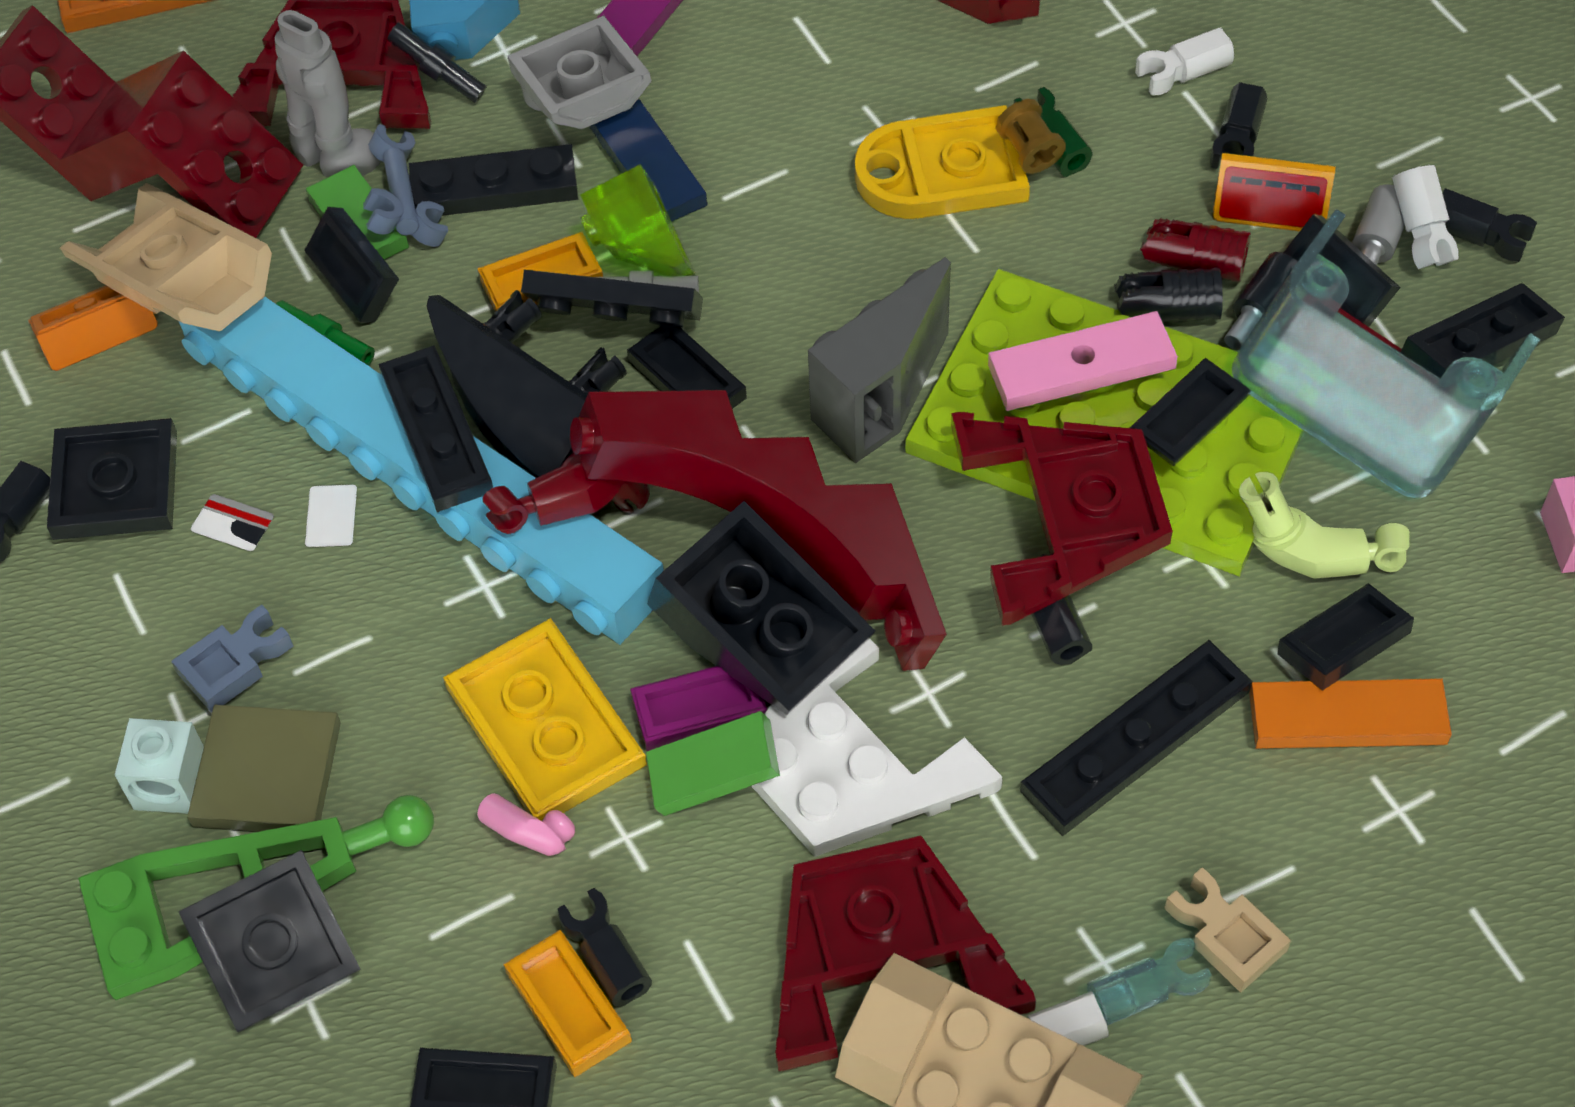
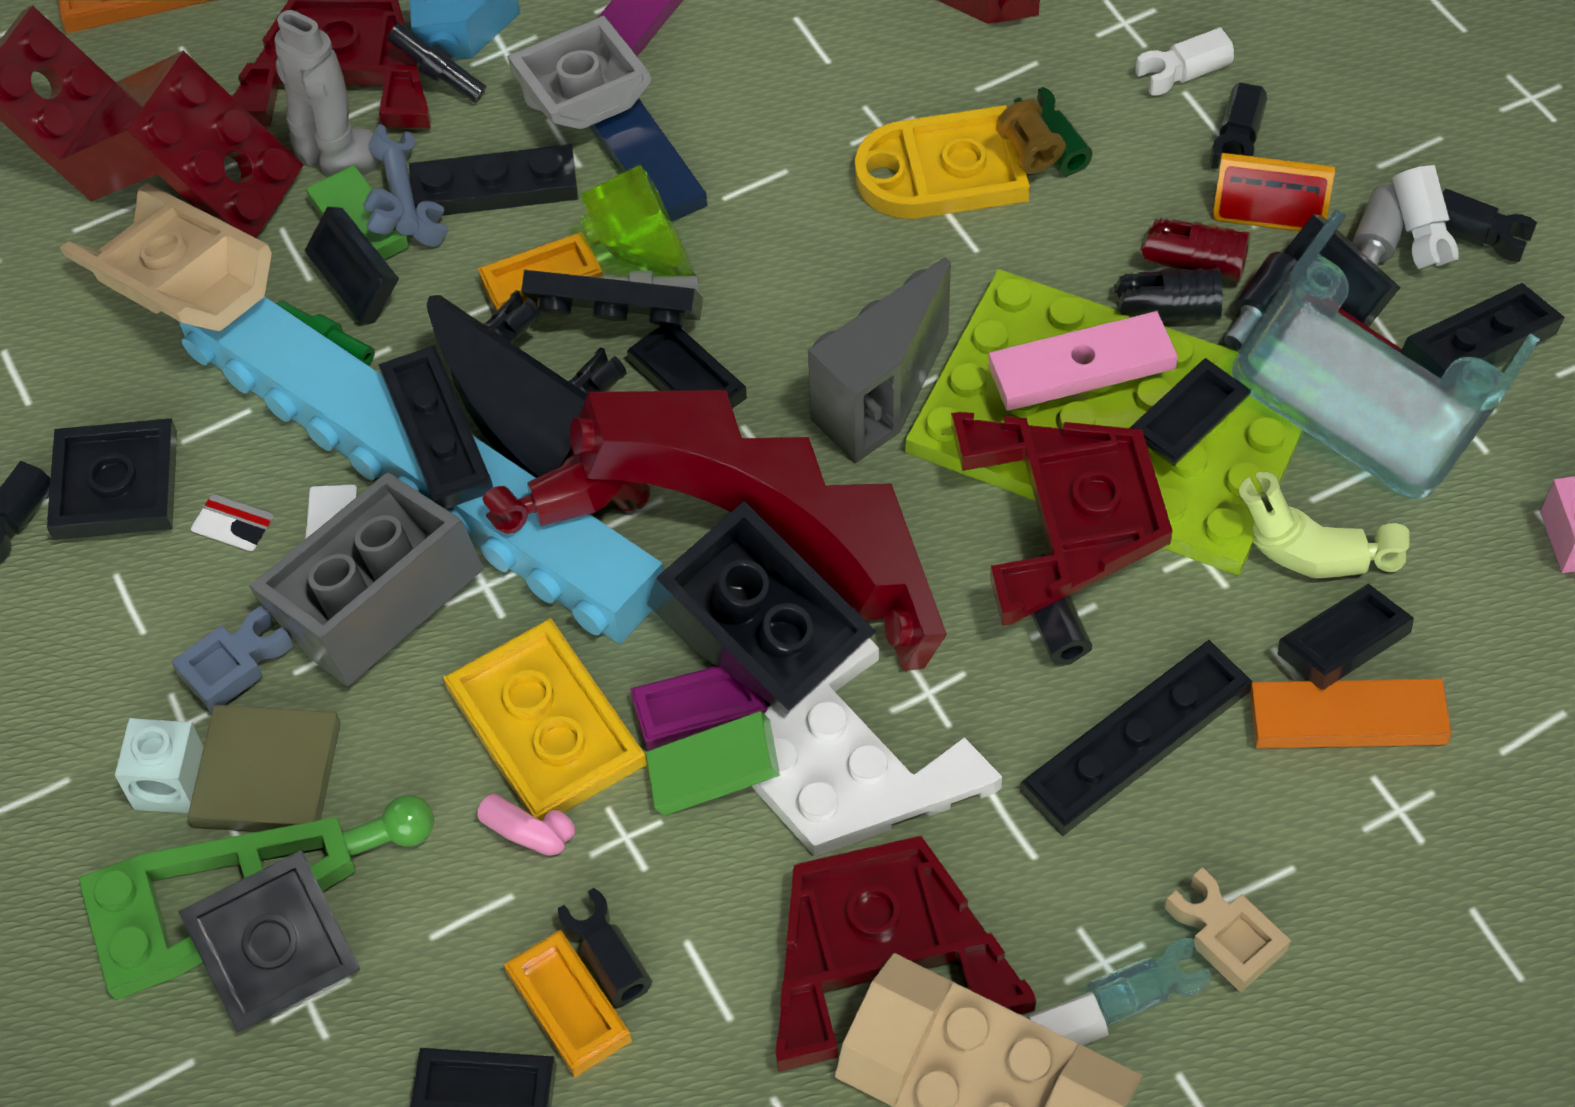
(89, 326): orange slope -> none
(369, 577): none -> dark grey slope

